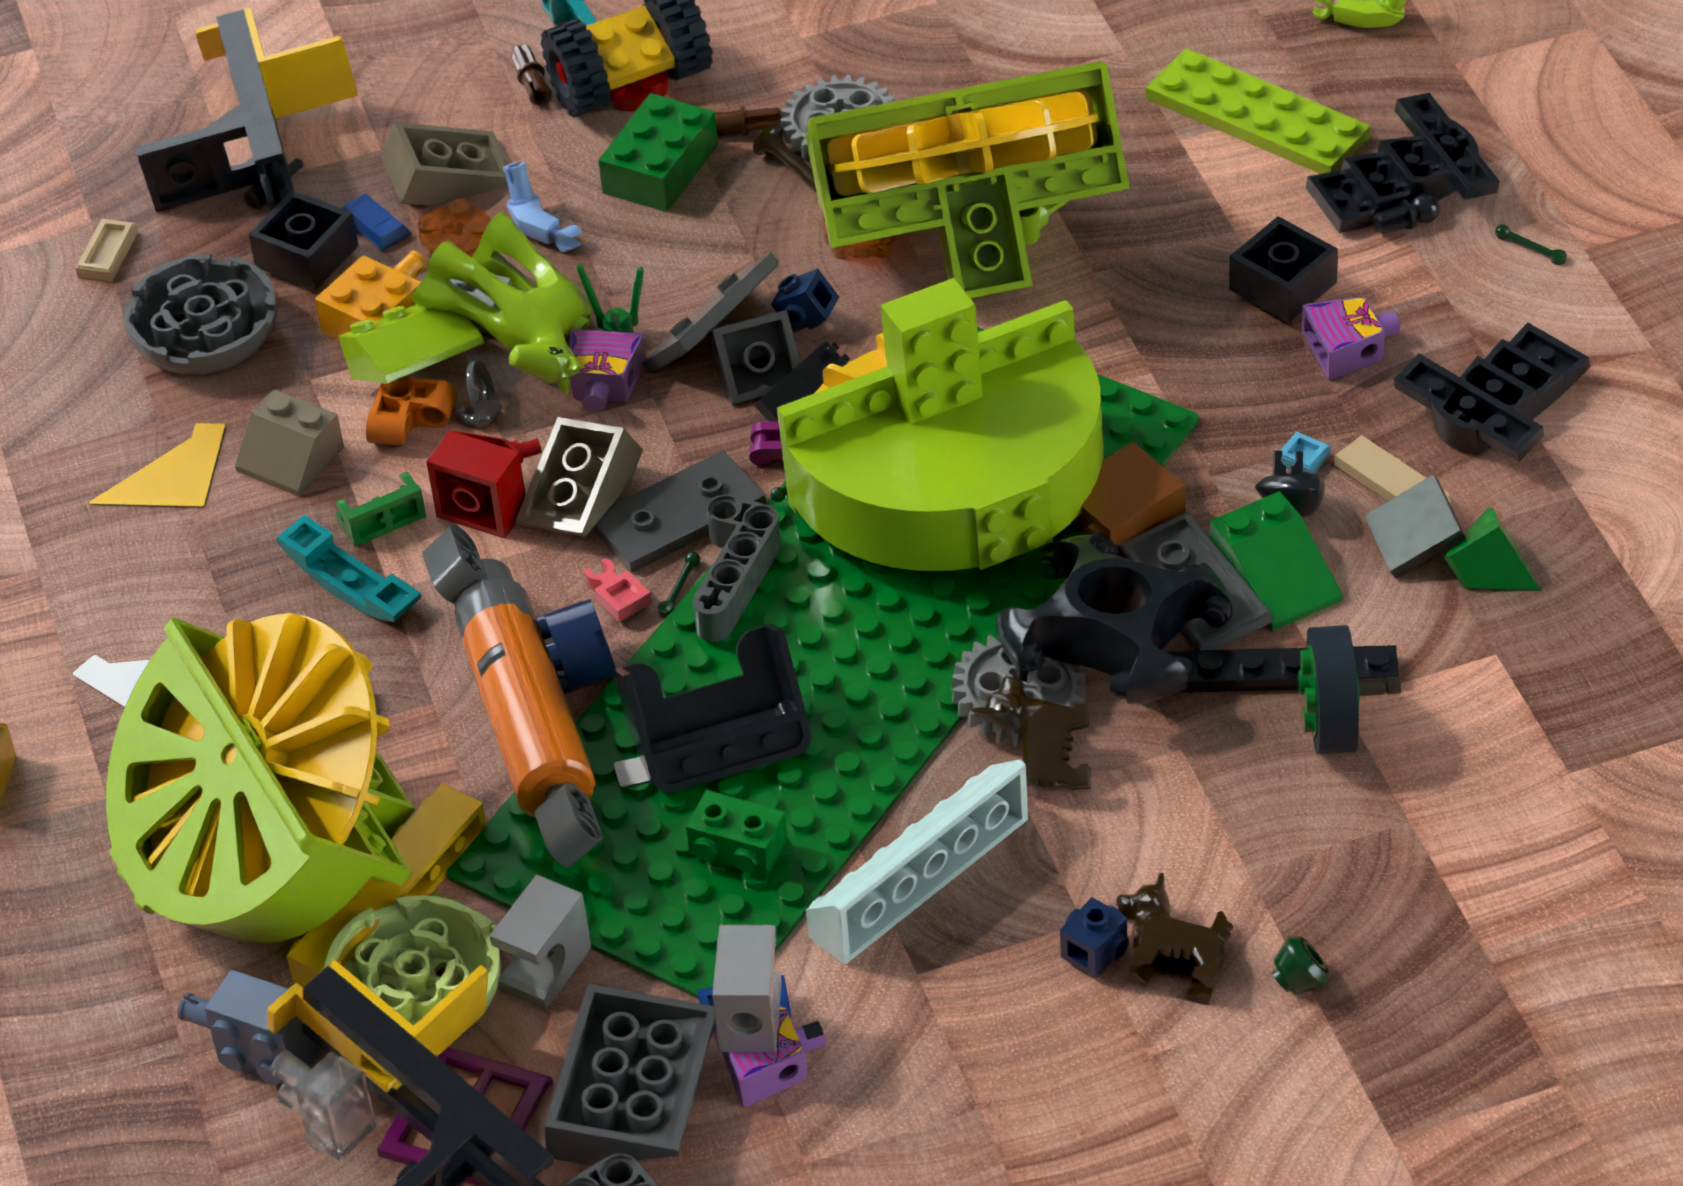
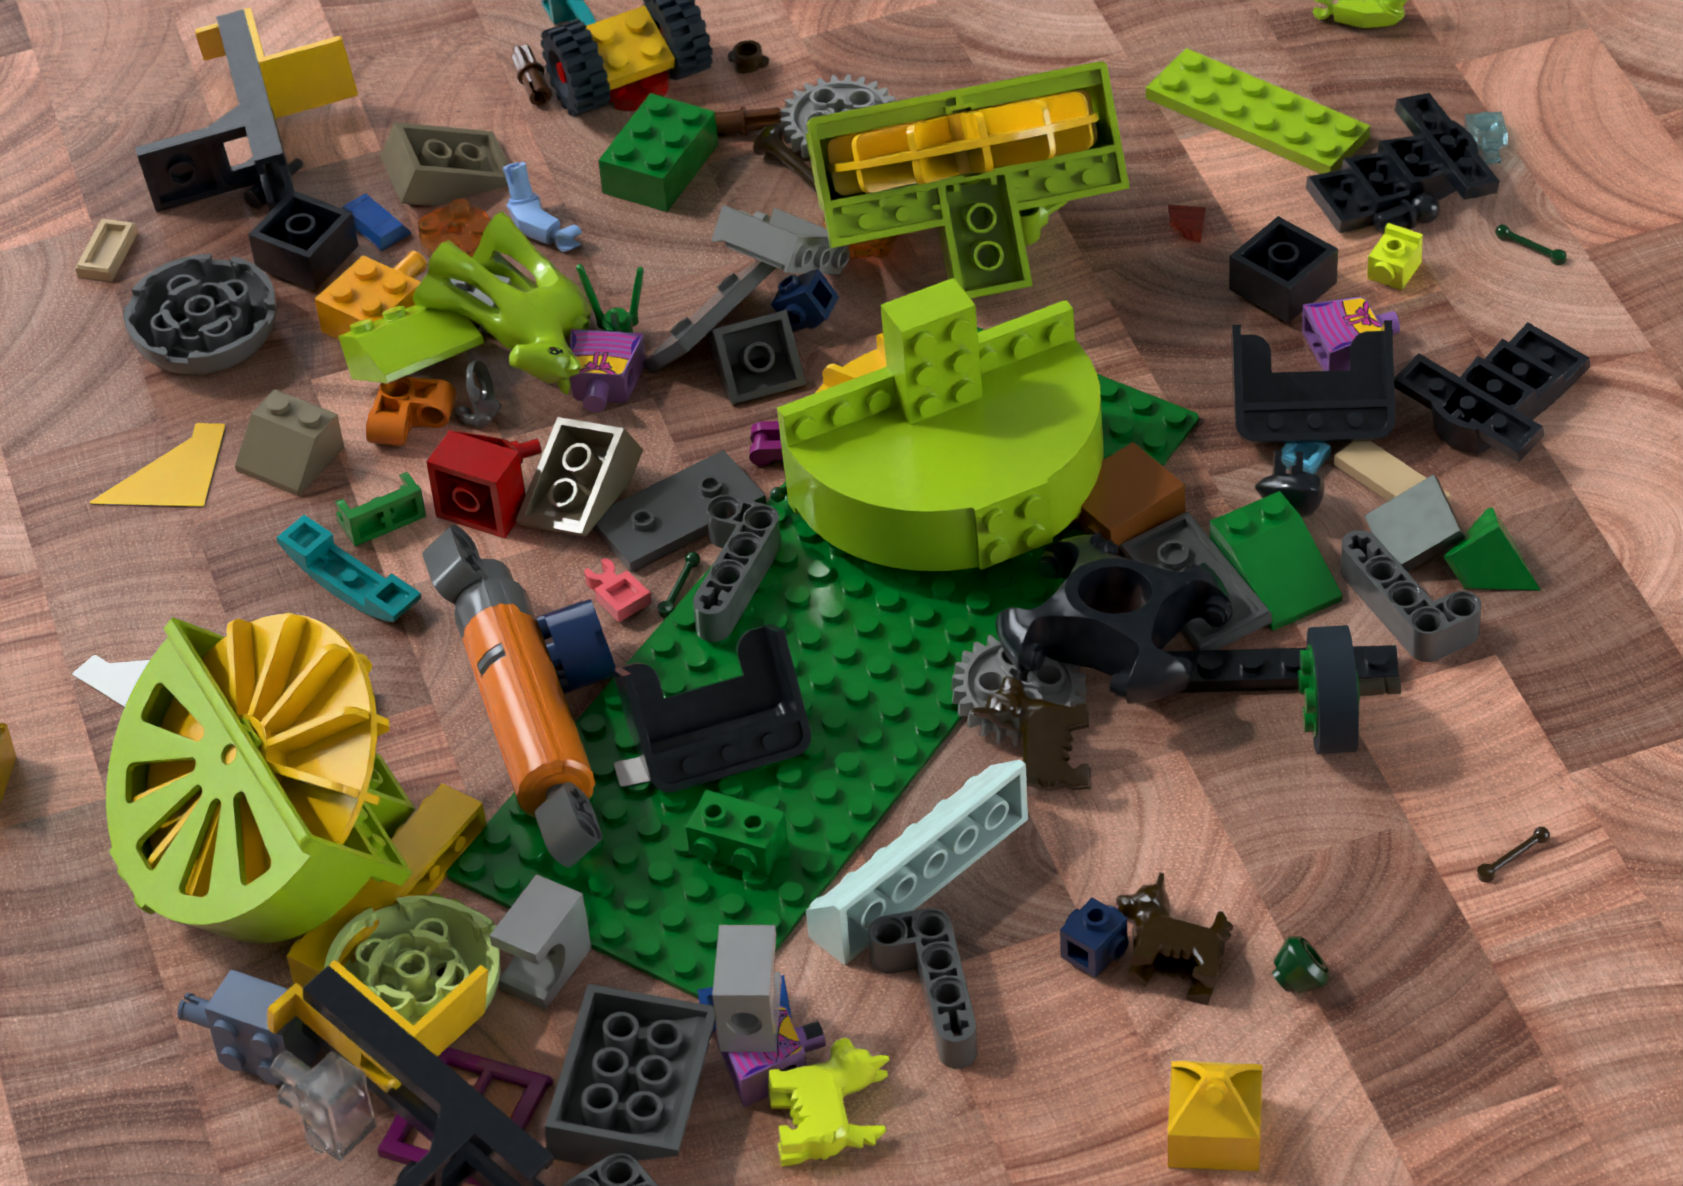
(748, 57): none -> dark brown plate
(783, 242): none -> light grey window
(801, 381): black hinge -> none
(817, 1103): none -> neon yellow animal
(927, 943): none -> dark grey beam
(1187, 220): none -> clear red tile
(1215, 1115): none -> yellow piece
(1314, 404): none -> black windscreen
(1395, 257): none -> neon yellow brick
(1420, 625): none -> dark grey beam
(1486, 871): none -> dark brown hinge
(1489, 133): none -> clear light blue plate

